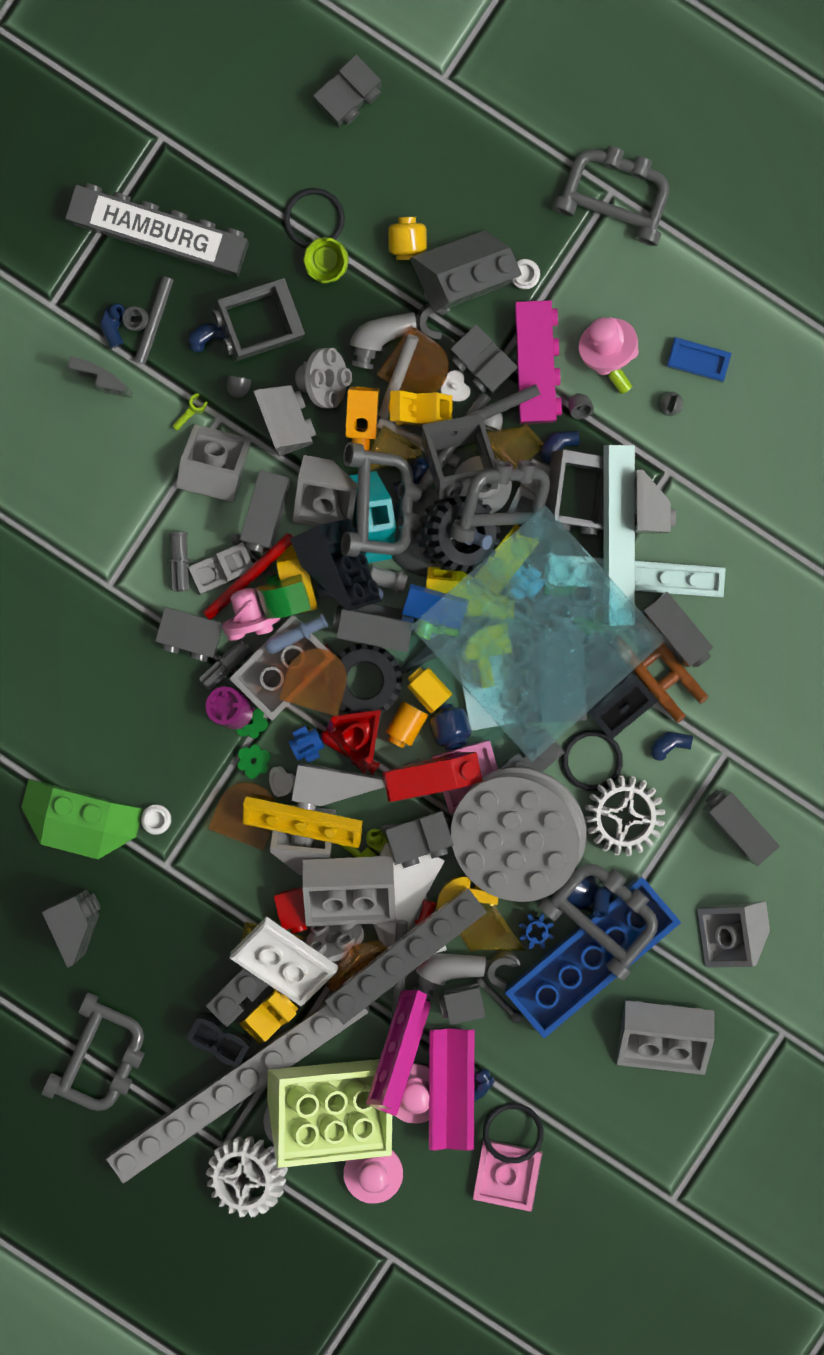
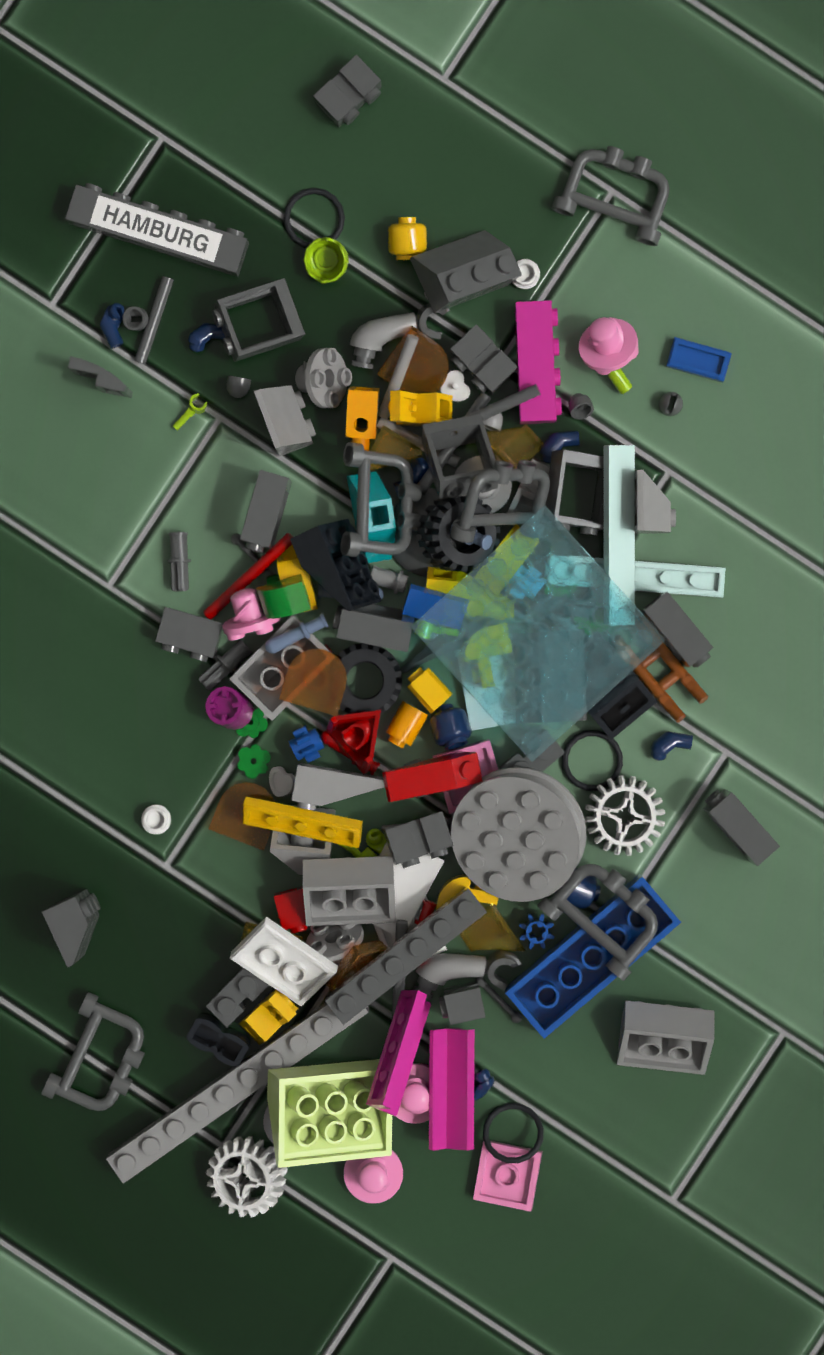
(78, 820): bright green wedge -> none
(213, 463): light grey slope -> none
(220, 568): light grey slope -> none
(323, 493): light grey slope -> none
(601, 897): dark blue arm -> none
(733, 933): light grey slope -> none

